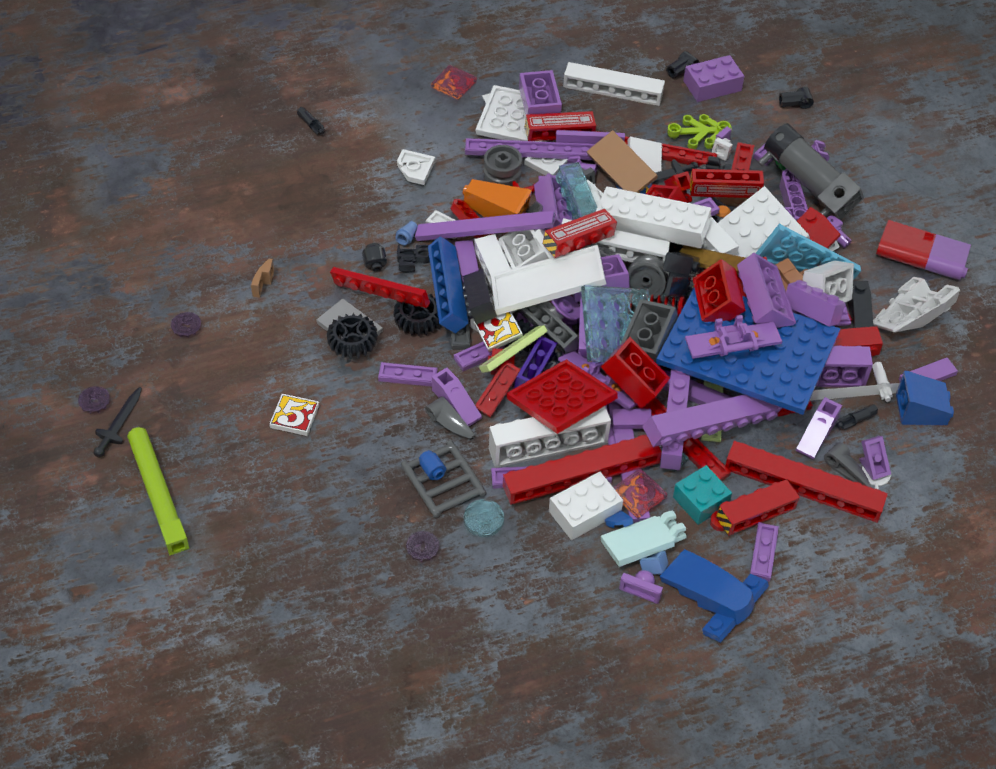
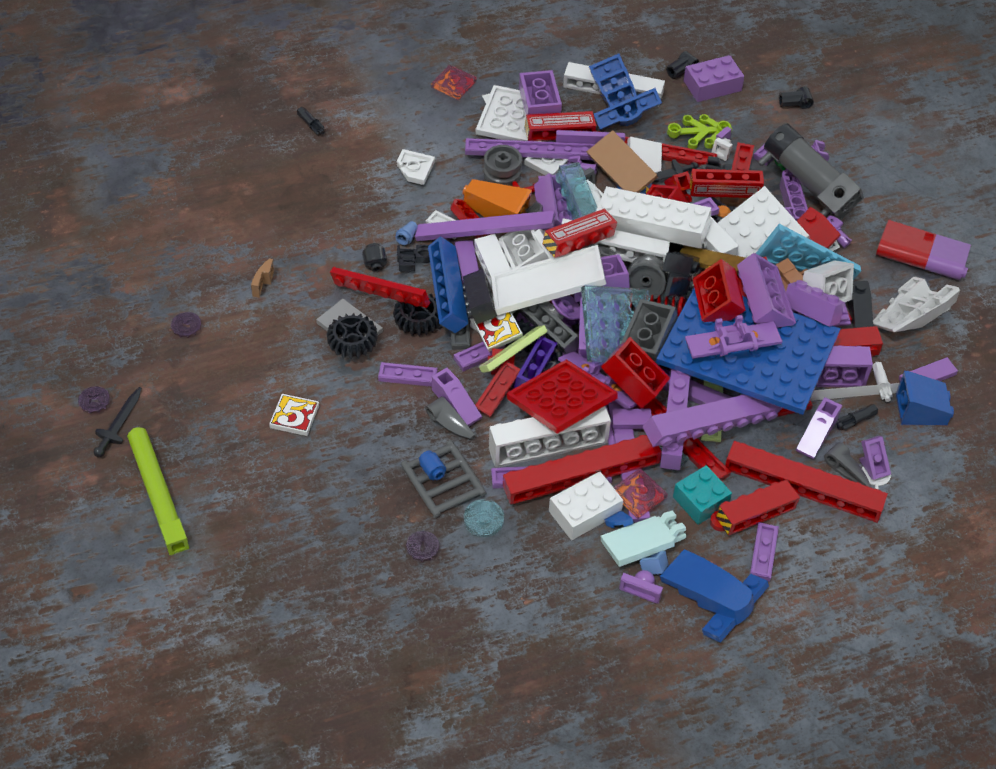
(619, 94): none -> blue slope

